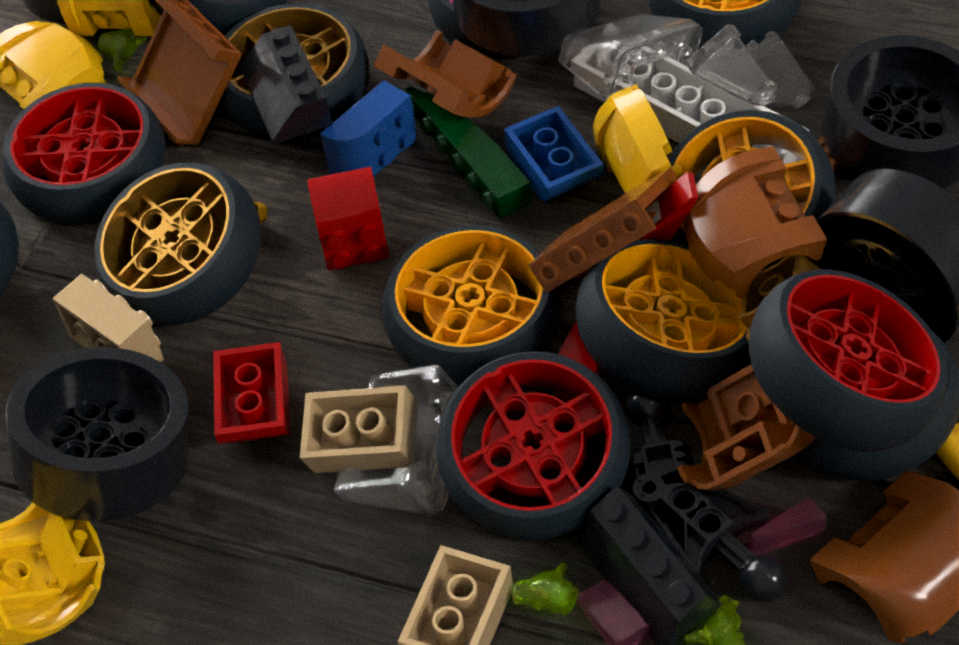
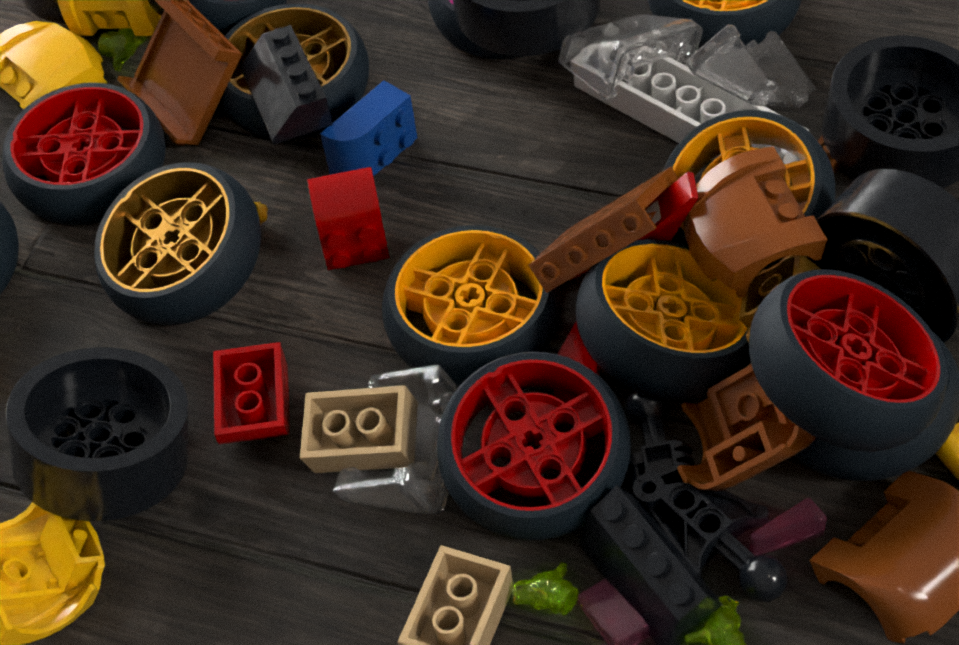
(105, 320): tan brick -> none
(456, 74): dark orange piece -> none
(475, 155): dark green slope -> none
(552, 154): blue brick -> none
(631, 139): yellow piece -> none

